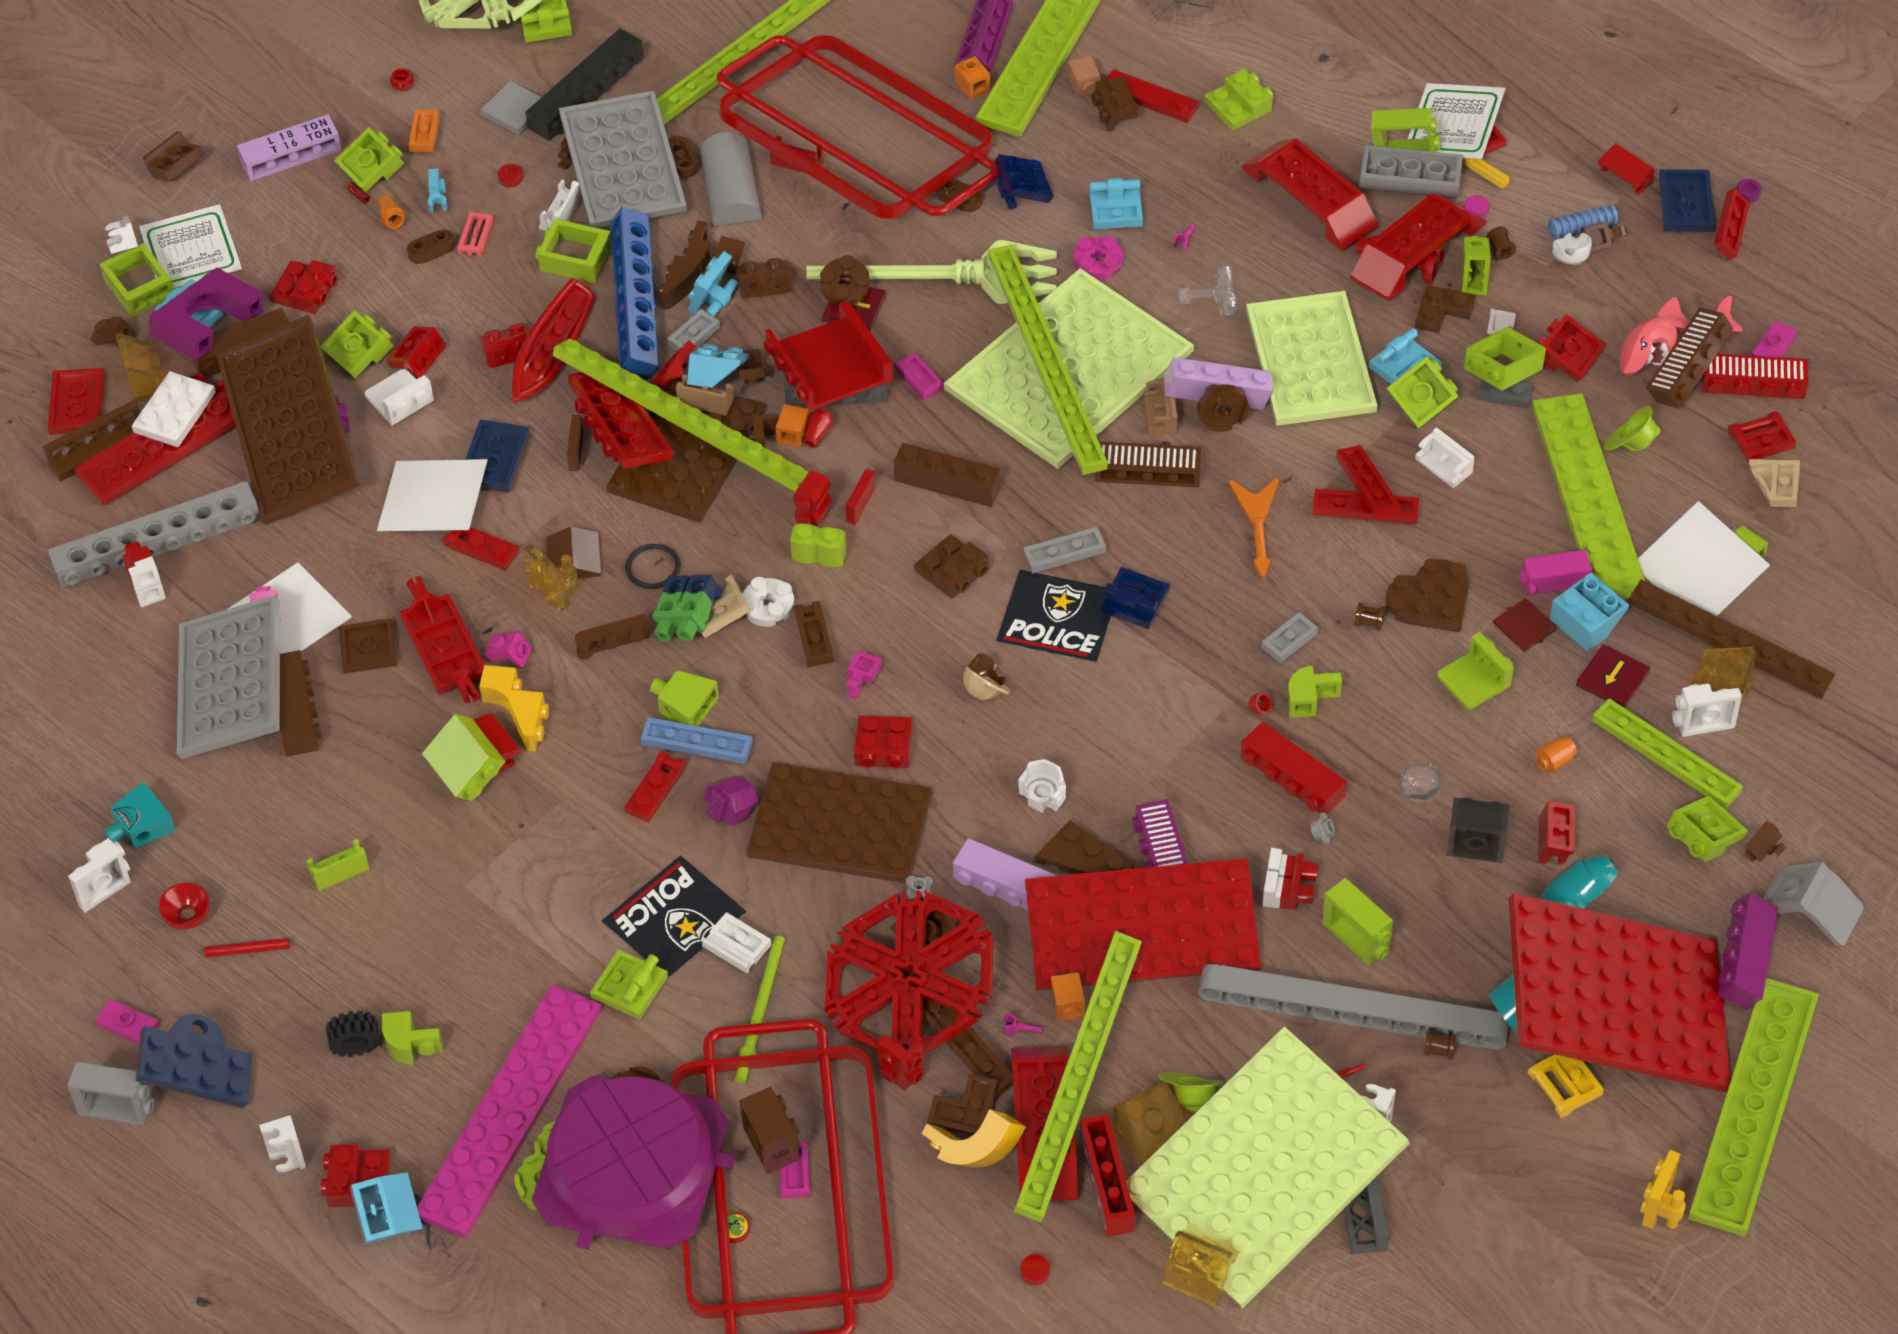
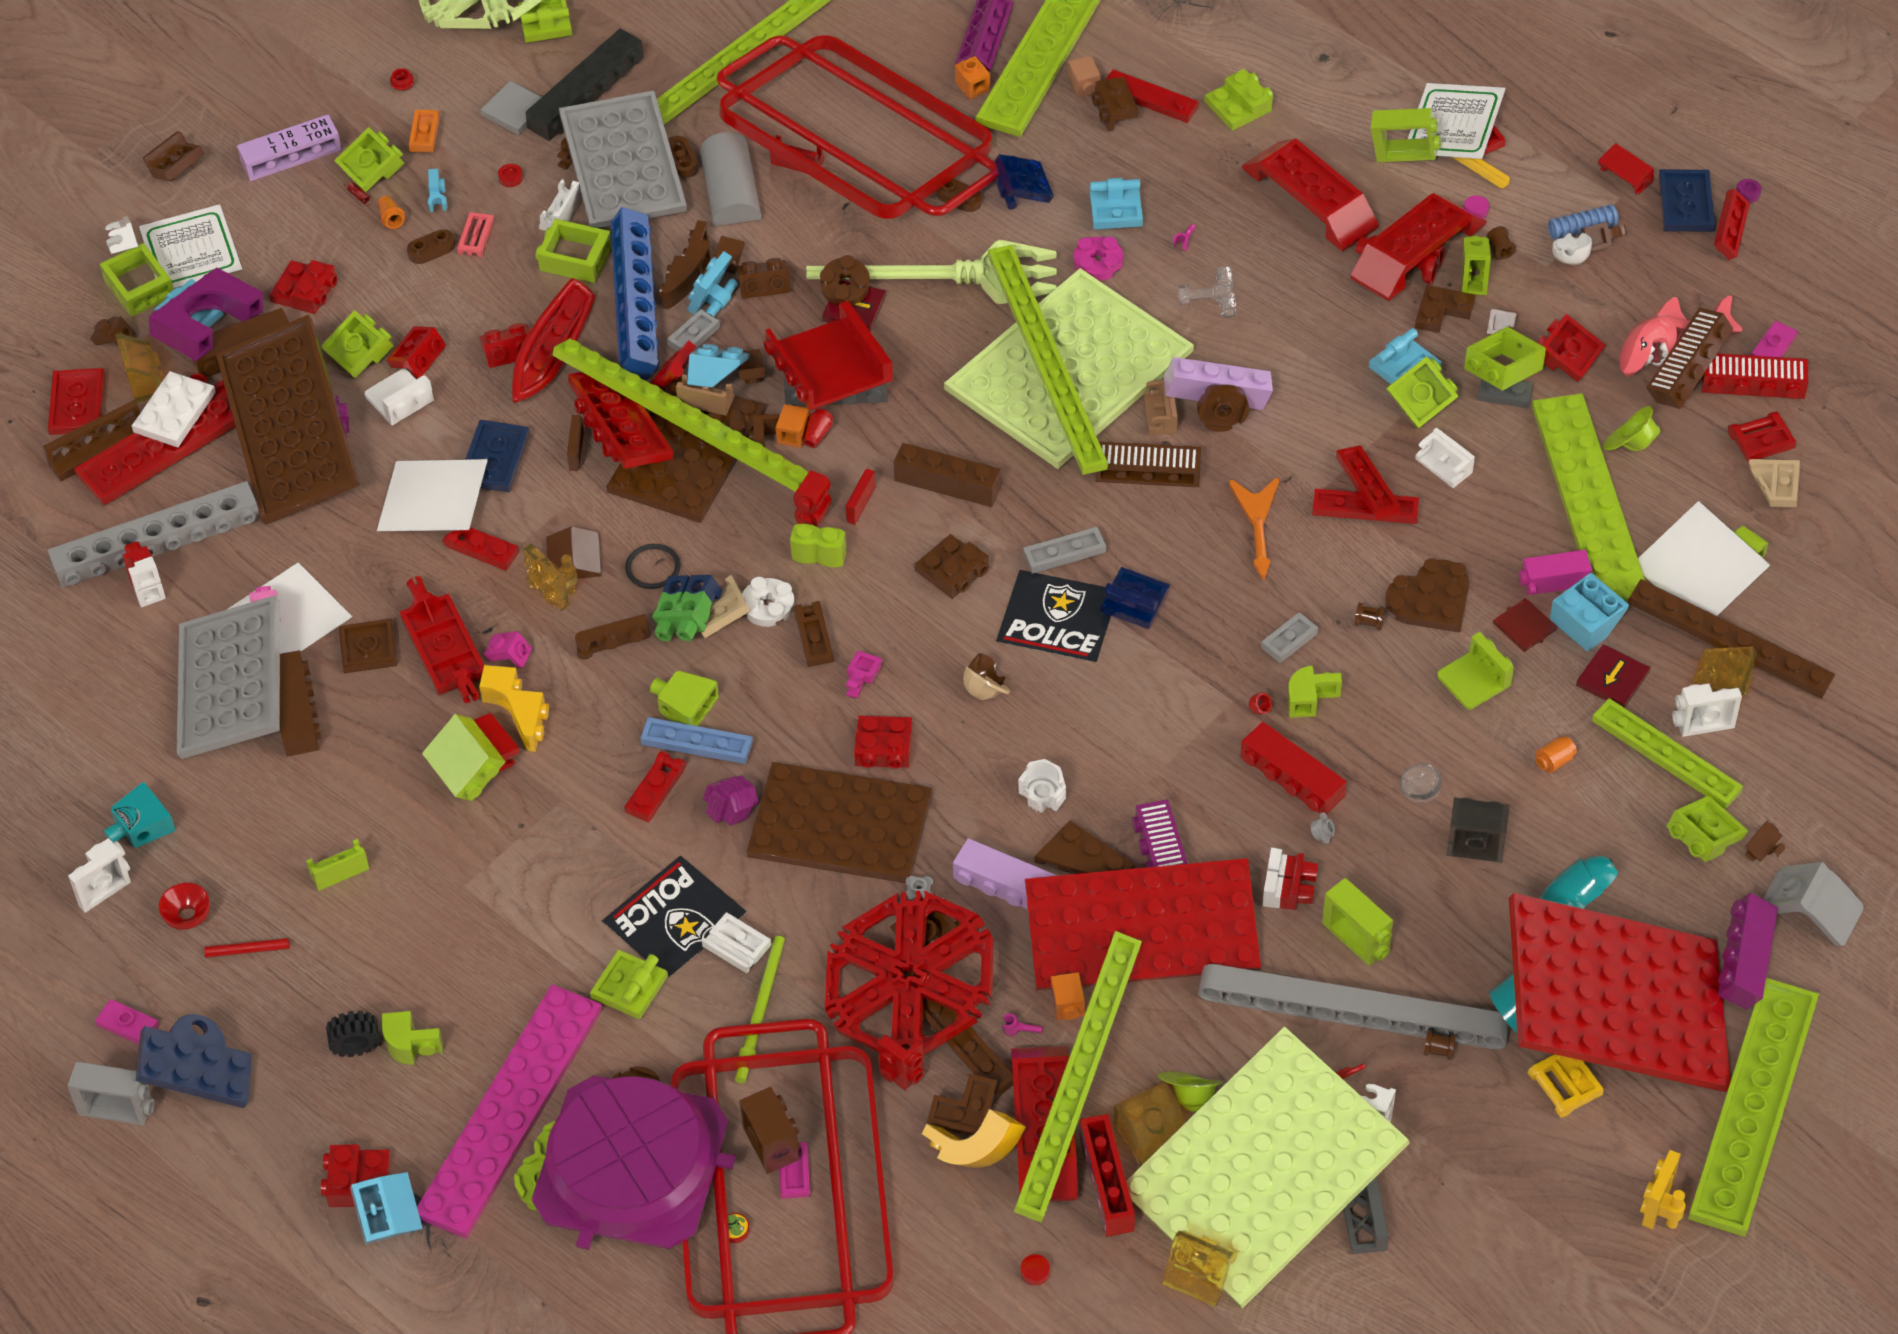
(283, 1142): white hinge -> none
(919, 376): dark pink tile -> none
(1311, 358): yellowish green plate -> none
(1410, 171): light grey brick -> none
(1556, 832): red hinge -> none

